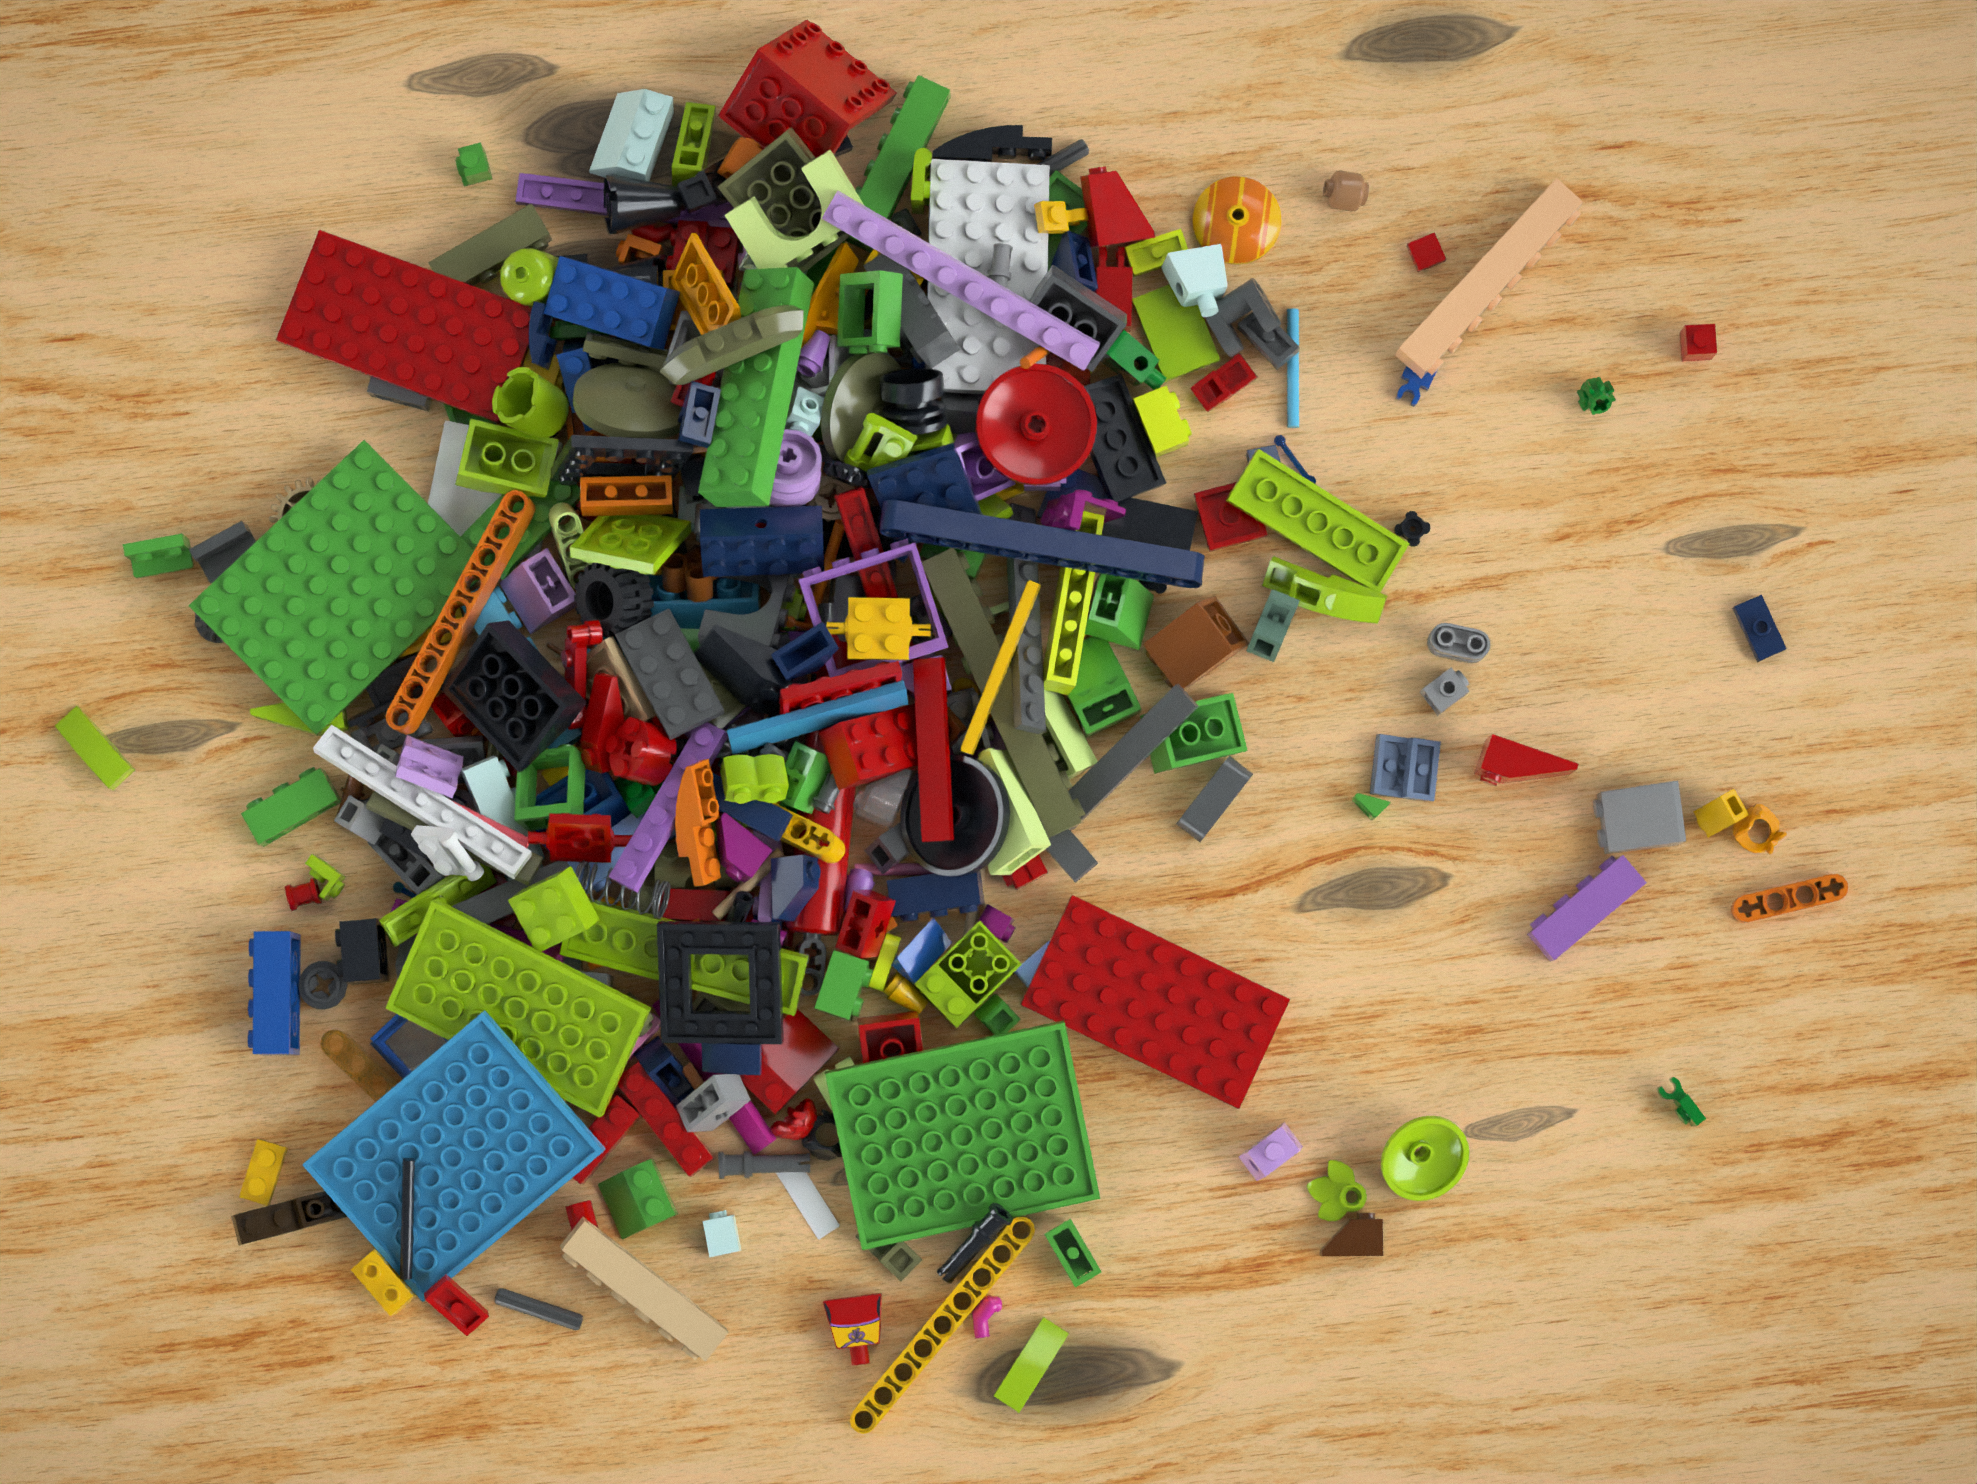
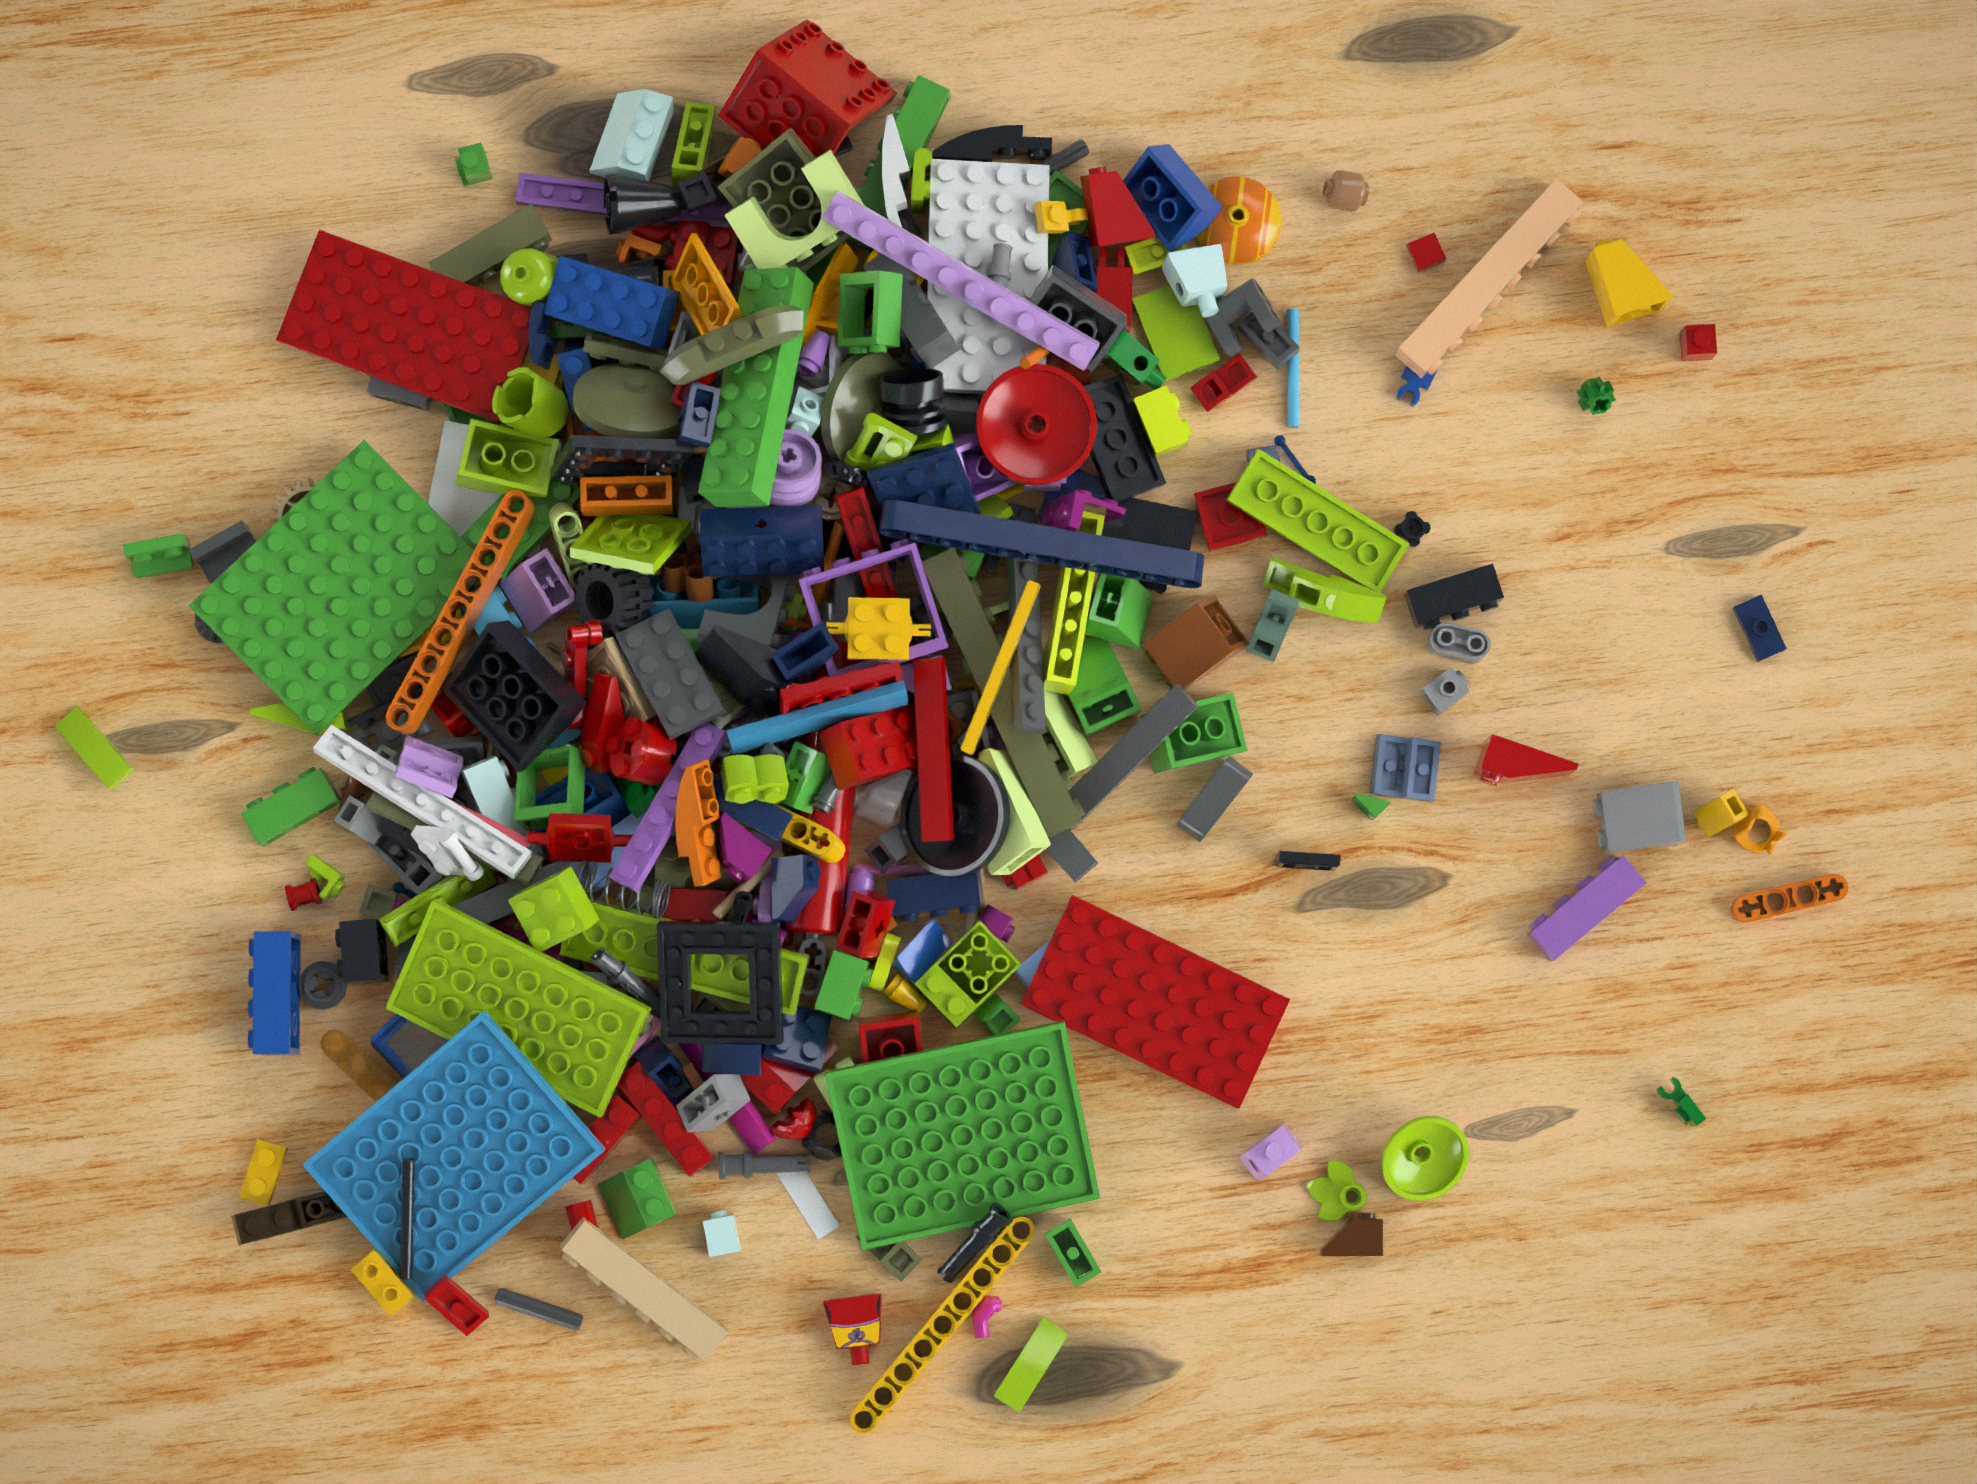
(378, 902): none -> olive plate
(619, 973): none -> dark grey pin
(803, 1040): none -> dark blue plate
(893, 170): none -> white slope
(991, 564): none -> black tile
(1171, 196): none -> blue slope
(1305, 860): none -> black tile
(1454, 597): none -> black brick
(1624, 283): none -> yellow slope

